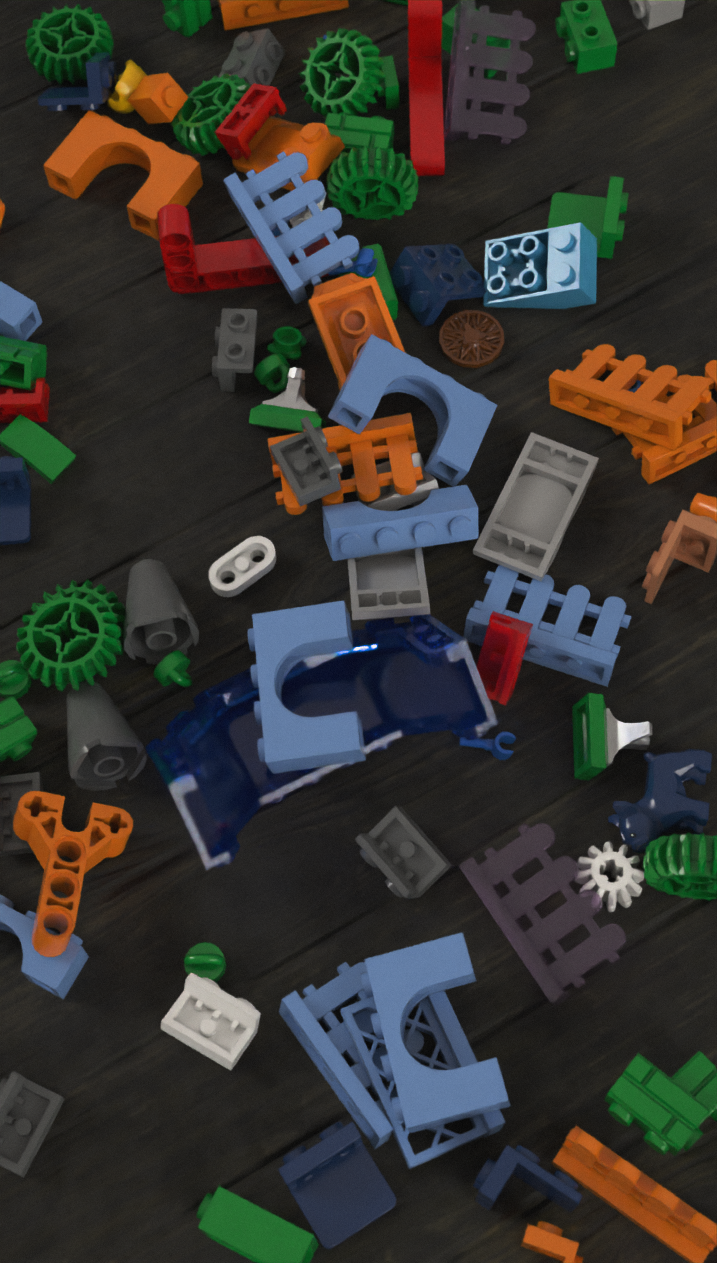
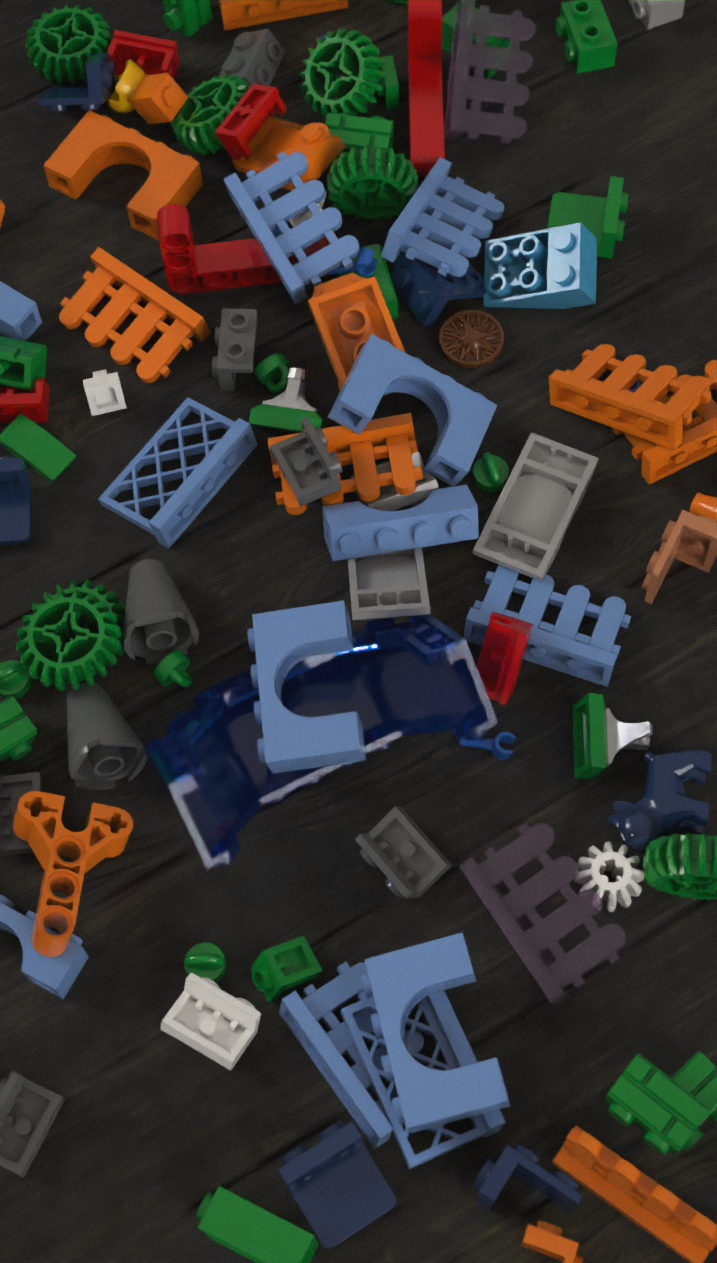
(104, 392): none -> white tile
(125, 301): none -> orange fence
(149, 53): none -> red hinge
(199, 481): none -> medium blue fence
(240, 566): white plate -> none
(284, 967): none -> green bracket
(287, 342): green plate -> none
(429, 201): none -> medium blue fence
(490, 473): none -> green tile

